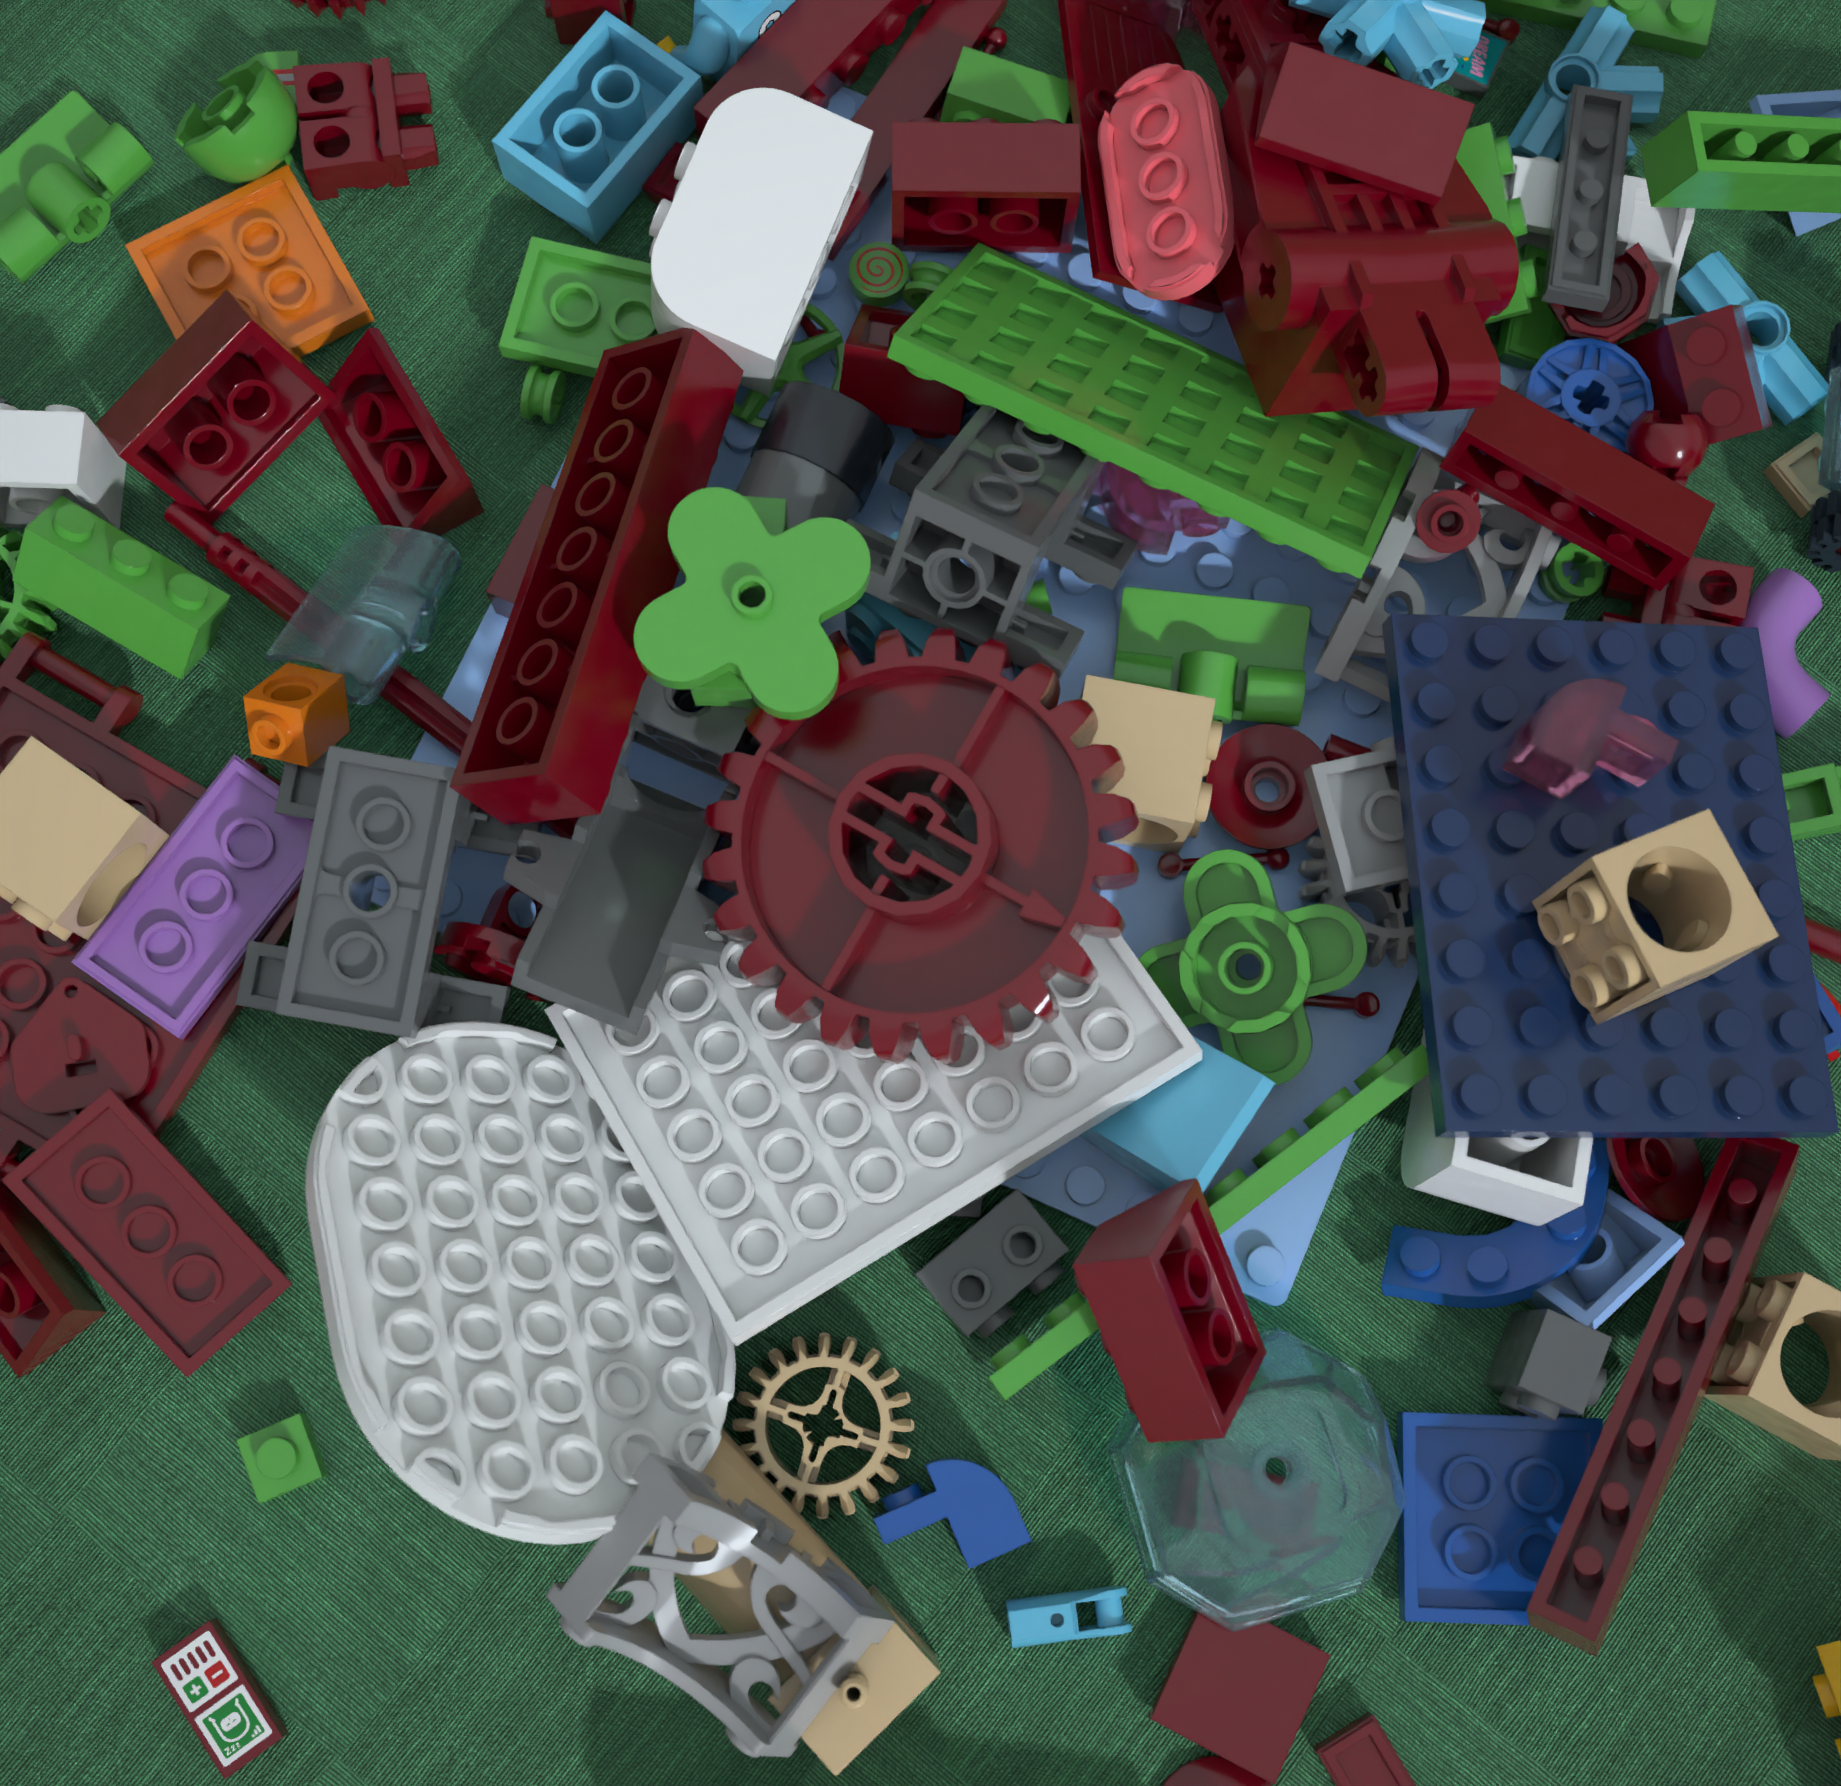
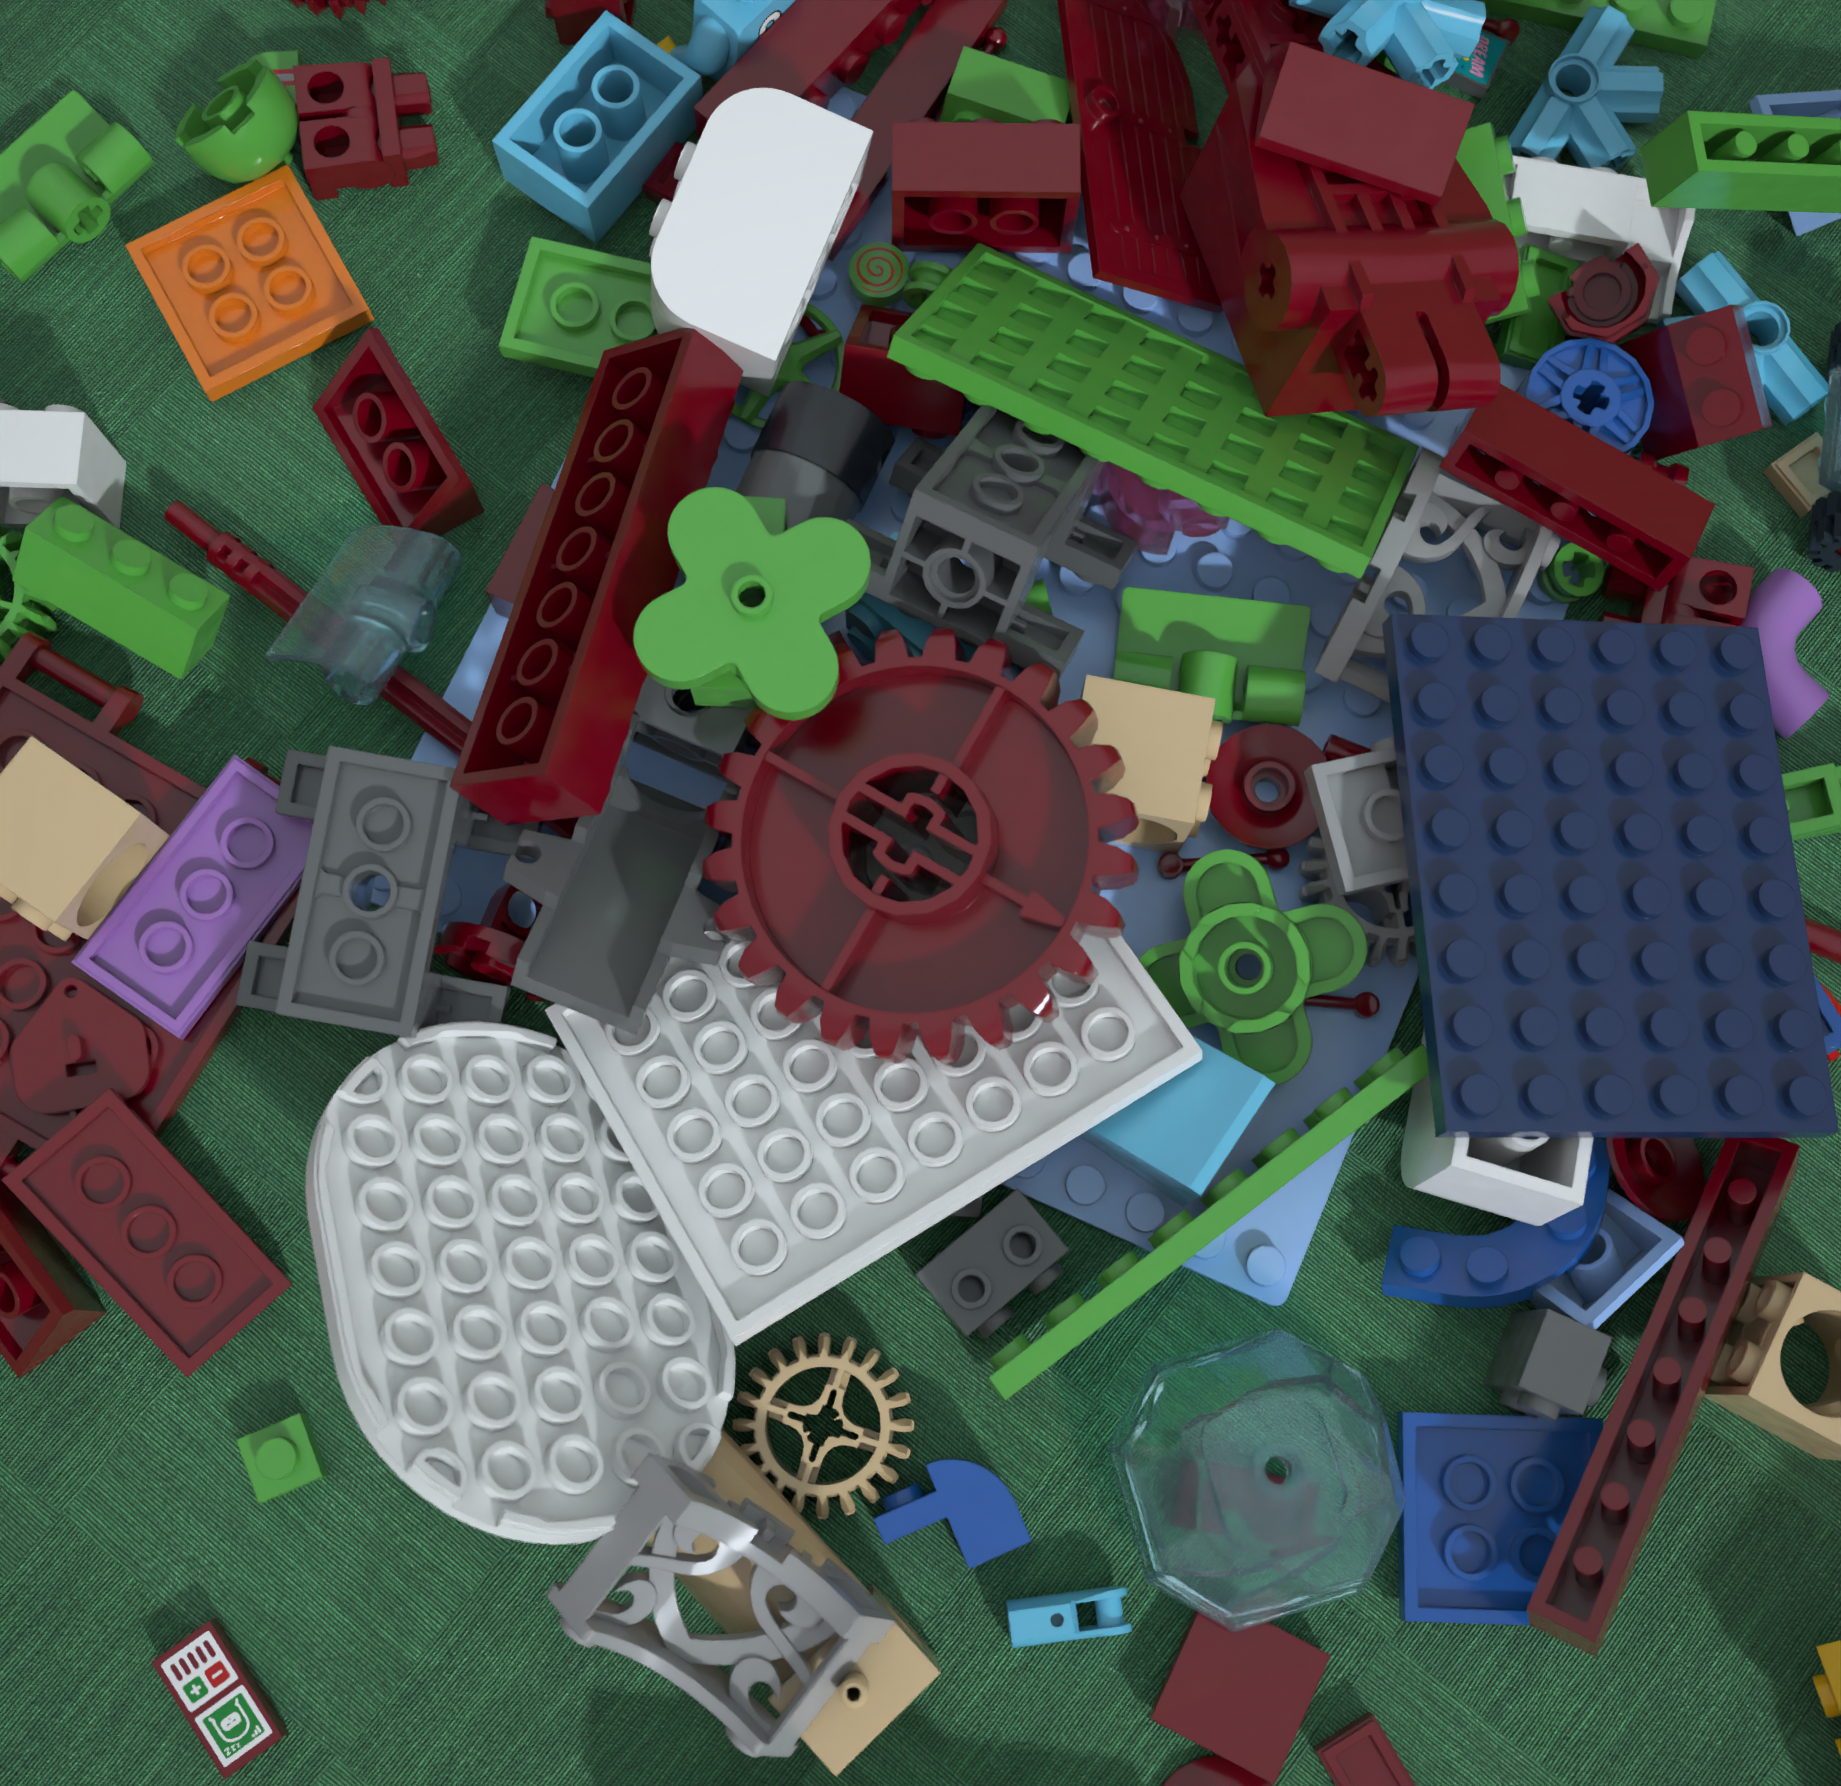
(215, 409): dark red slope -> none
(297, 714): orange brick -> none
(543, 394): bright green bush -> none
(1167, 182): coral tile -> none
(1172, 1315): dark red slope -> none
(1449, 519): dark red plate -> none
(1583, 730): clear pink brick -> none
(1587, 198): dark grey tile -> none
(1668, 442): dark red piece -> none
(1689, 887): tan brick -> none

